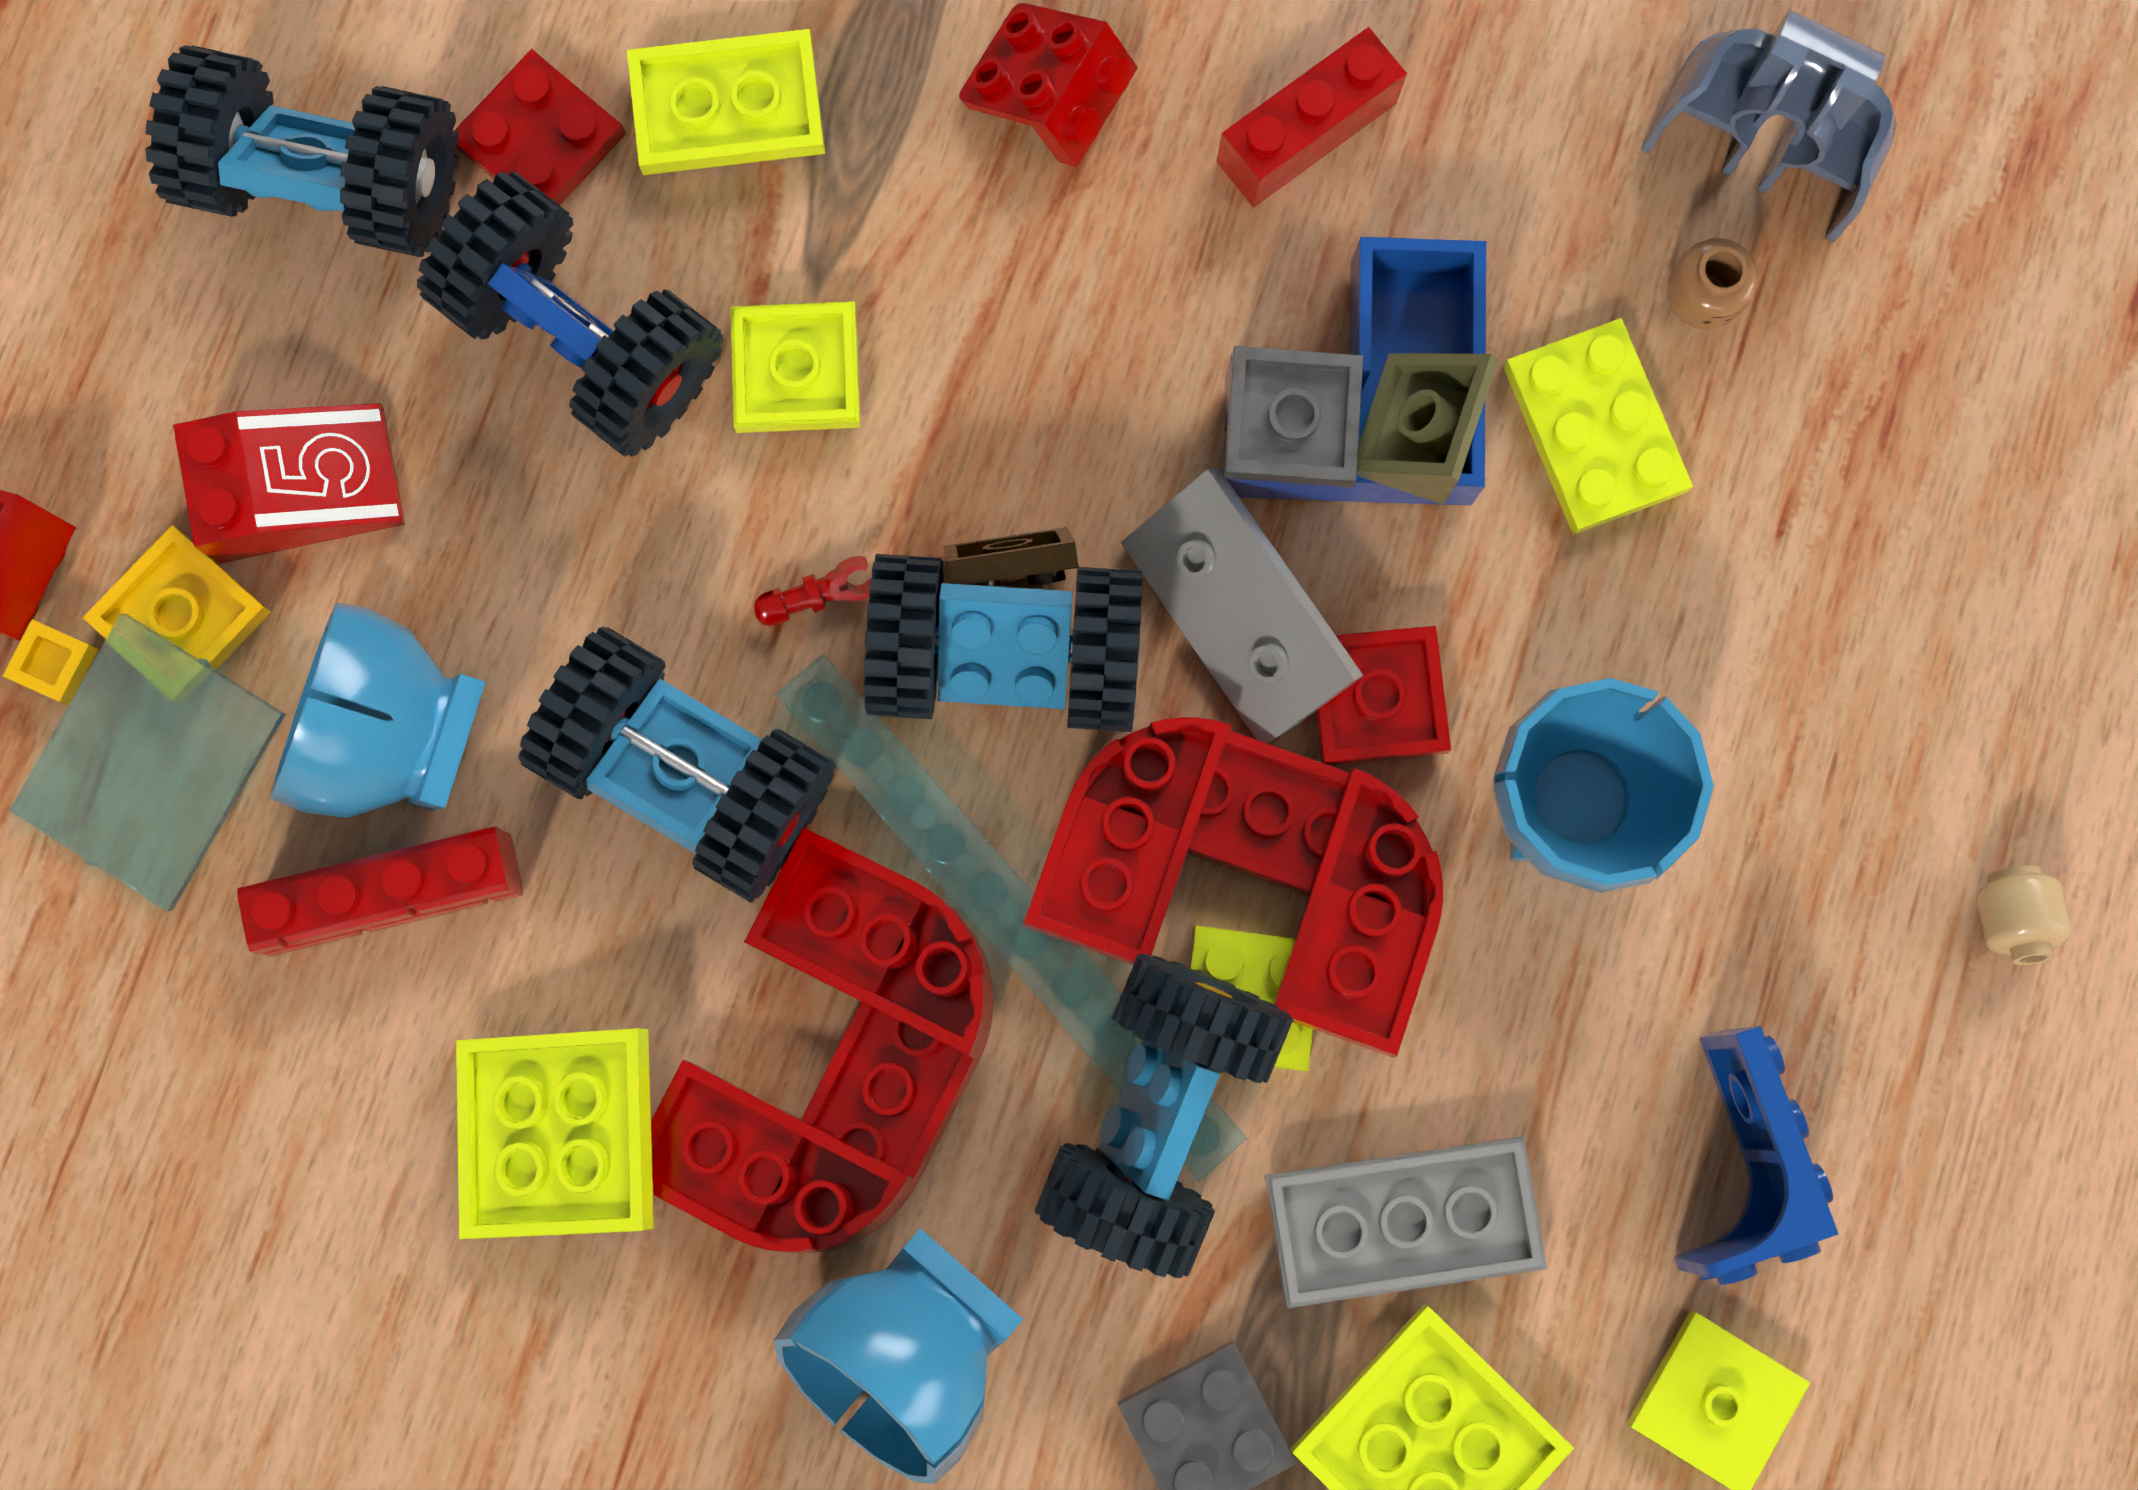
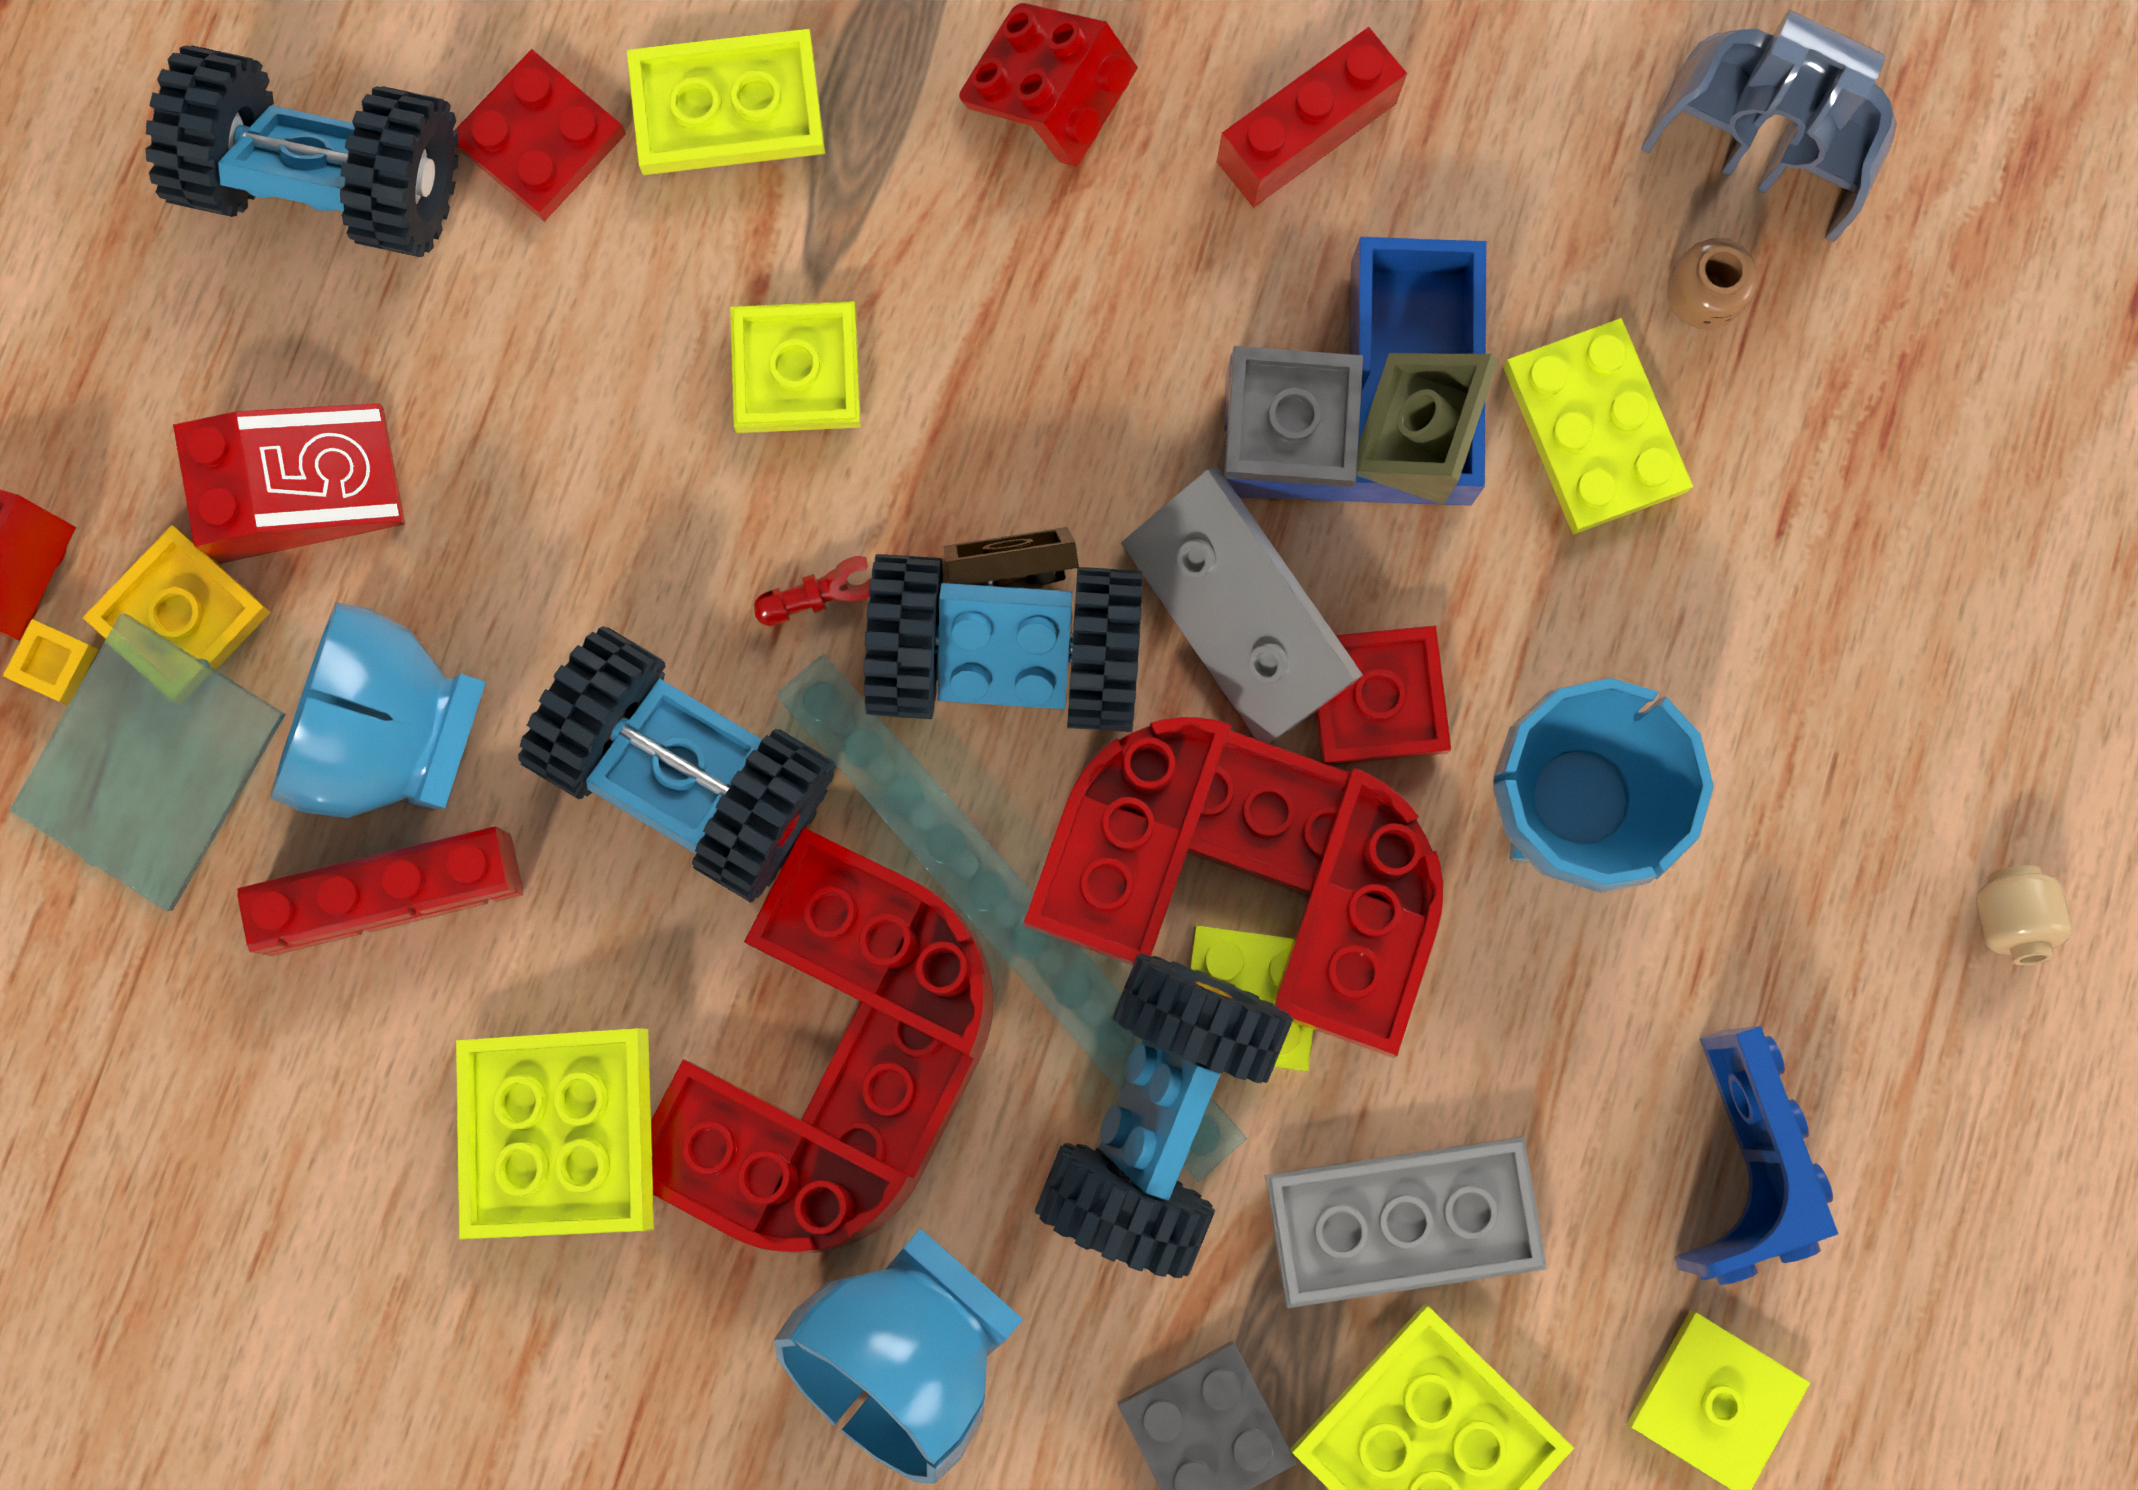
(499, 267): black plate -> none

